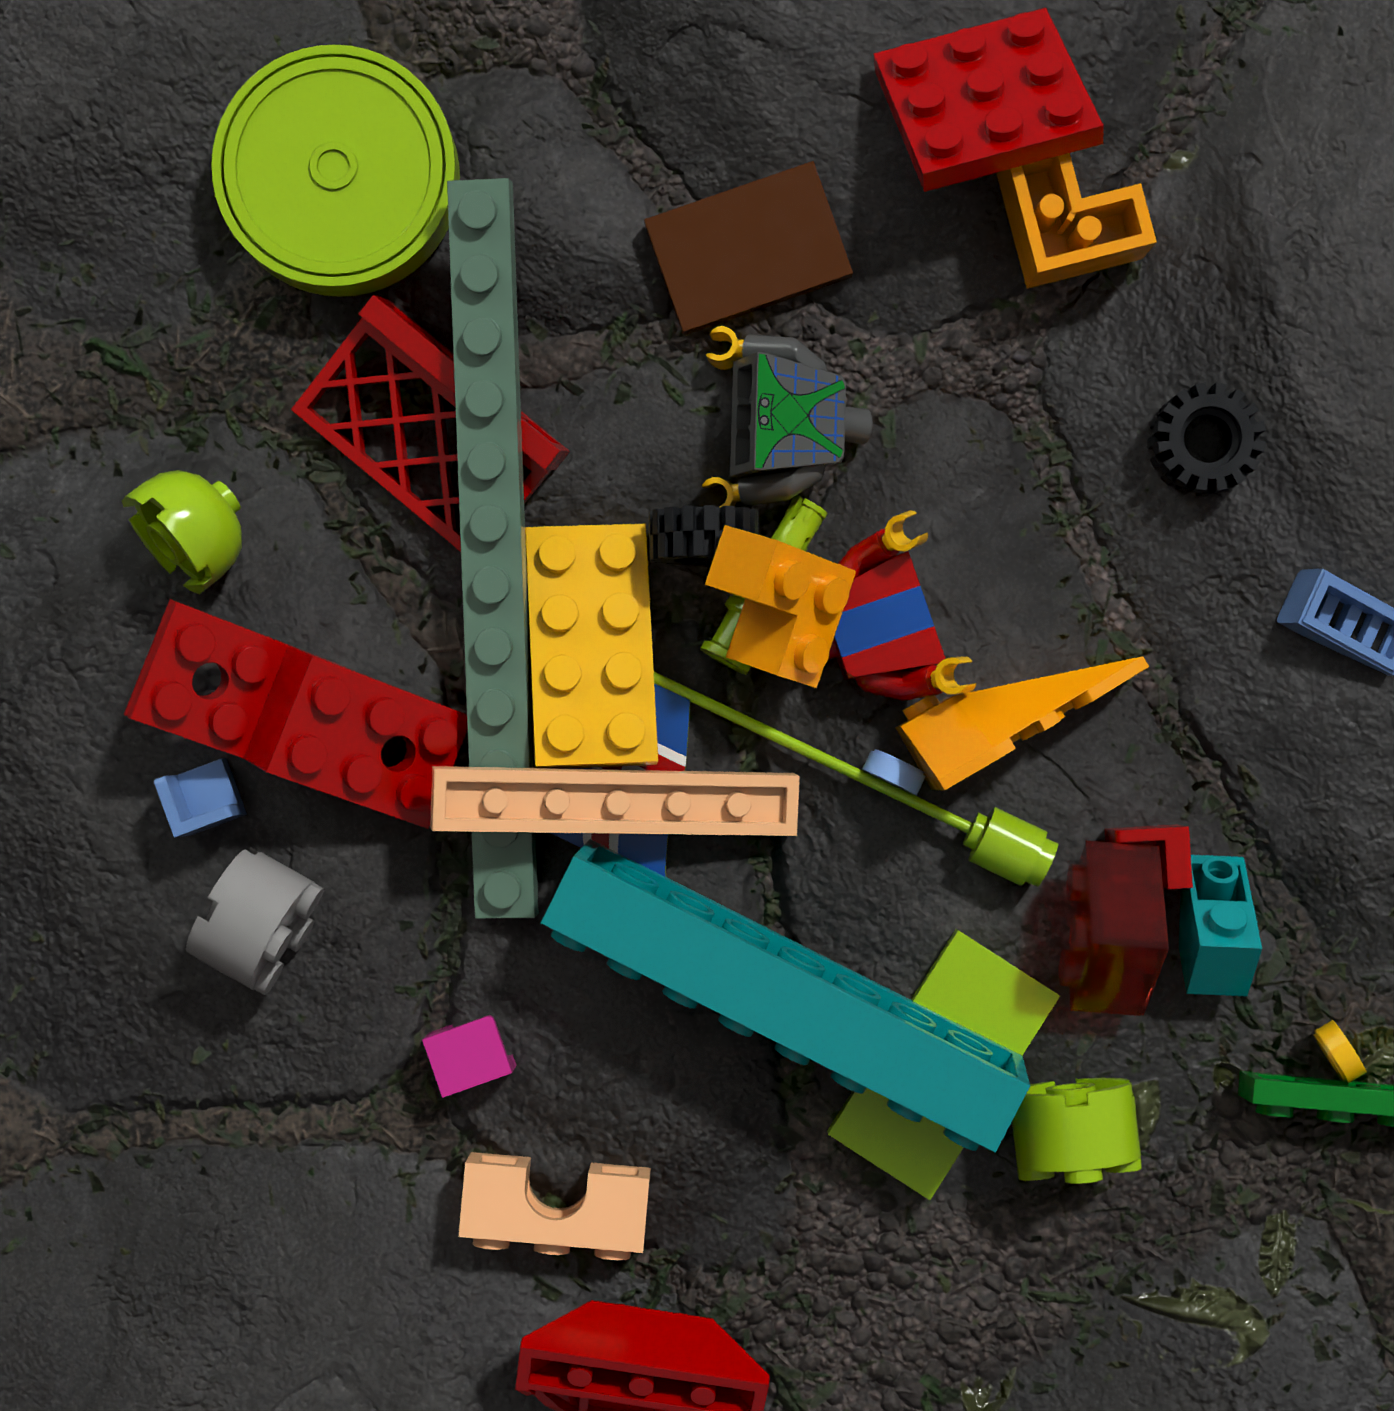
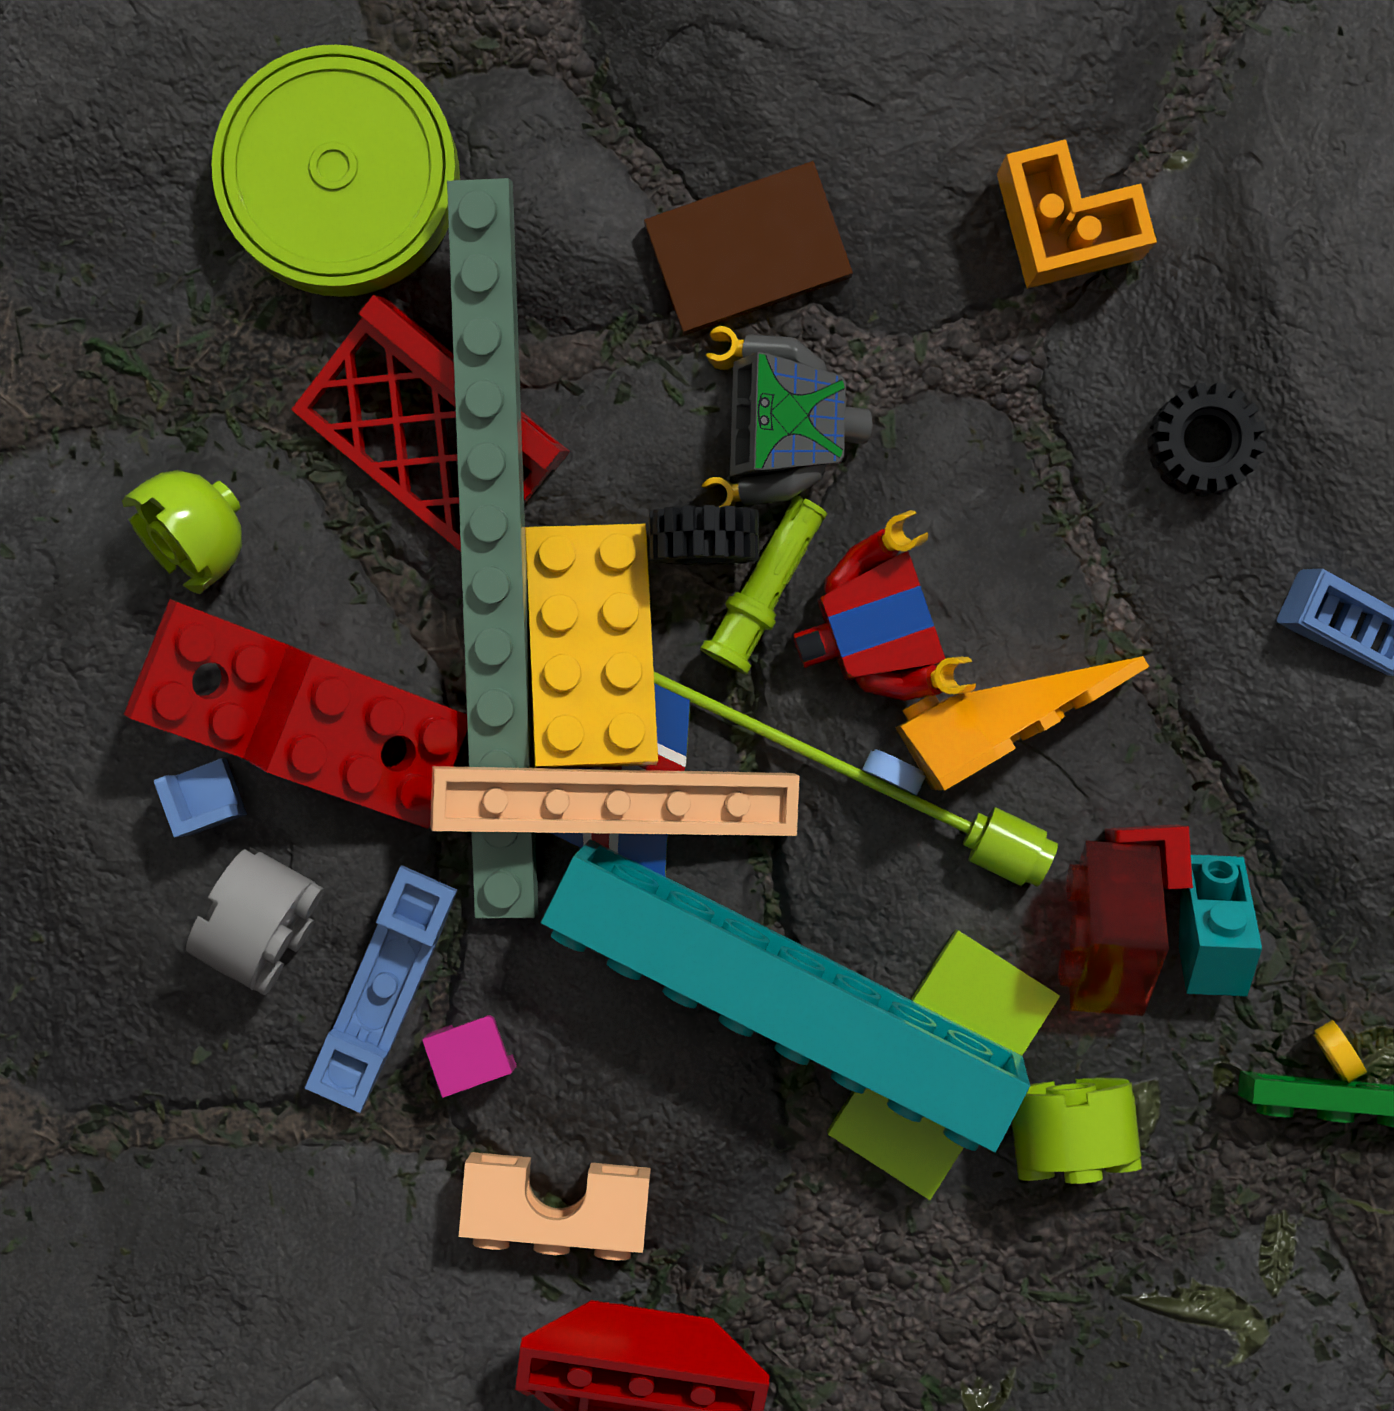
(382, 989): none -> medium blue slope
(788, 603): light orange brick -> none
(987, 99): red plate -> none

